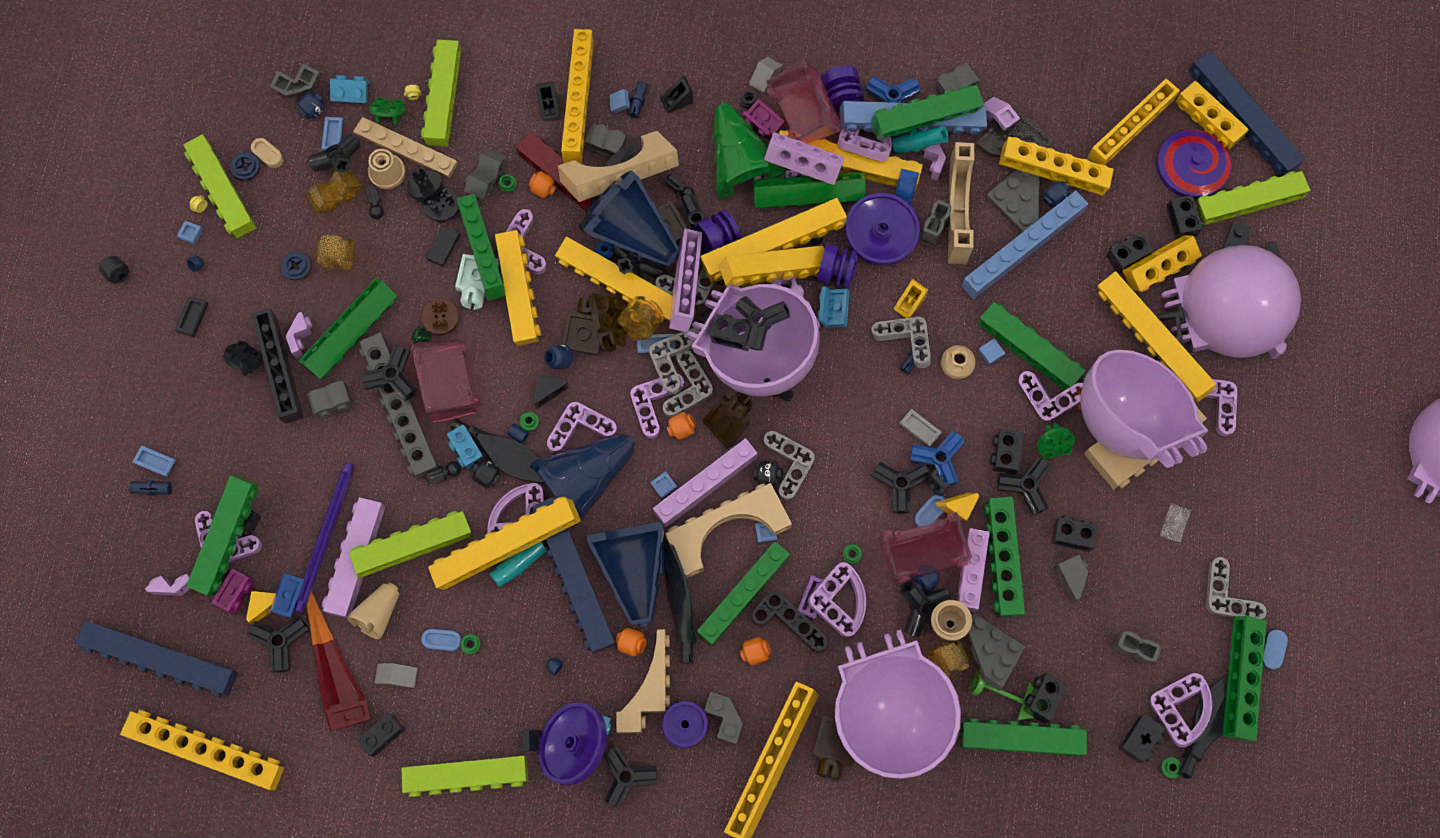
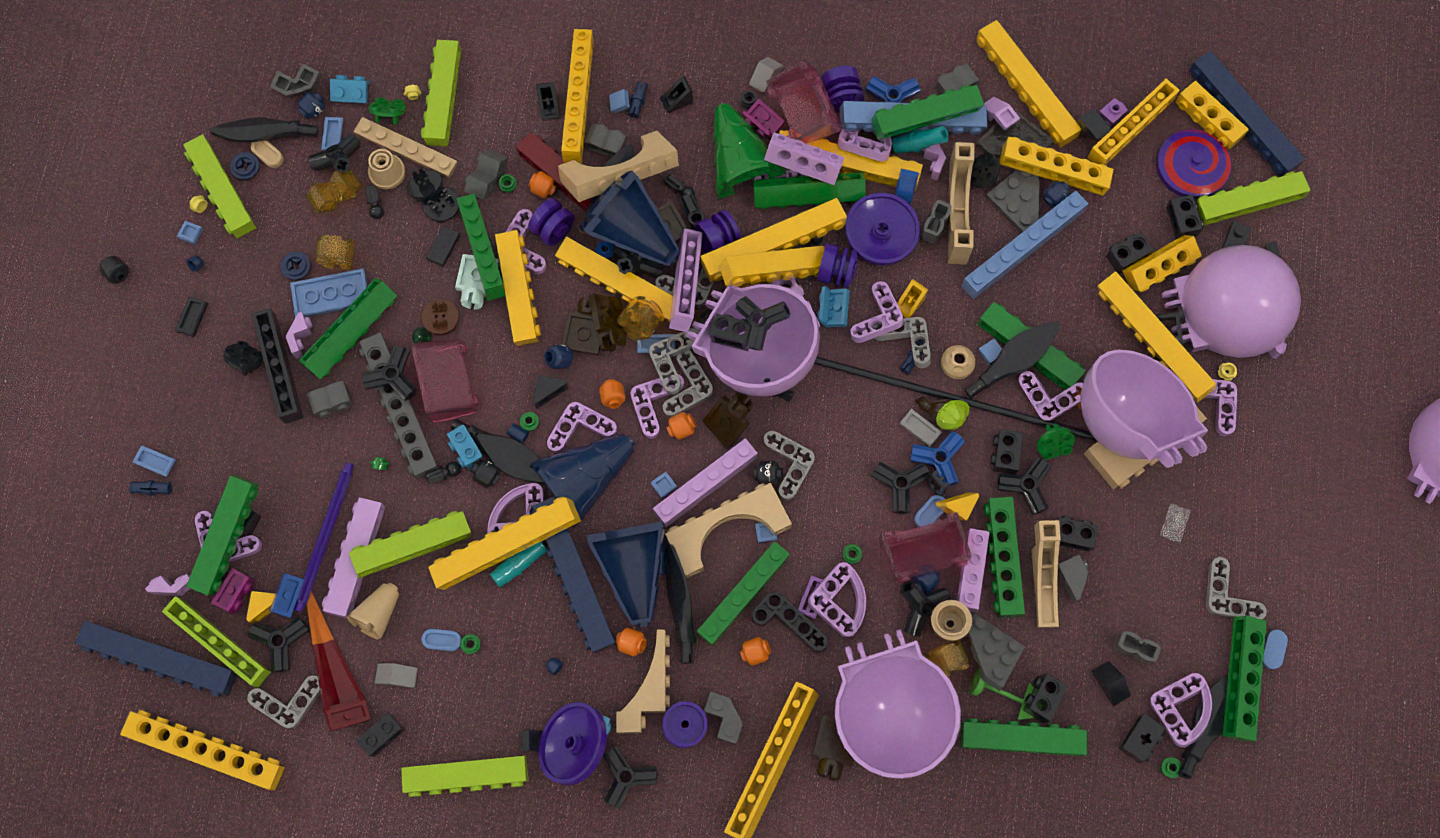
(216, 641): none -> lime brick
(262, 129): none -> black animal
(292, 708): none -> light grey beam
(327, 292): none -> medium blue tile
(379, 463): none -> green plate
(551, 222): none -> dark purple wheel
(612, 393): none -> orange head
(884, 319): none -> lavender beam
(945, 395): none -> black piece
(946, 412): none -> lime piece
(985, 171): none -> black plate
(1016, 356): none -> black animal
(1028, 84): none -> yellow brick
(1045, 572): none -> tan arch
(1093, 125): none -> black slope
(1112, 683): none -> black slope
(1113, 112): none -> medium lavender brick
(1229, 367): none -> light yellow plate

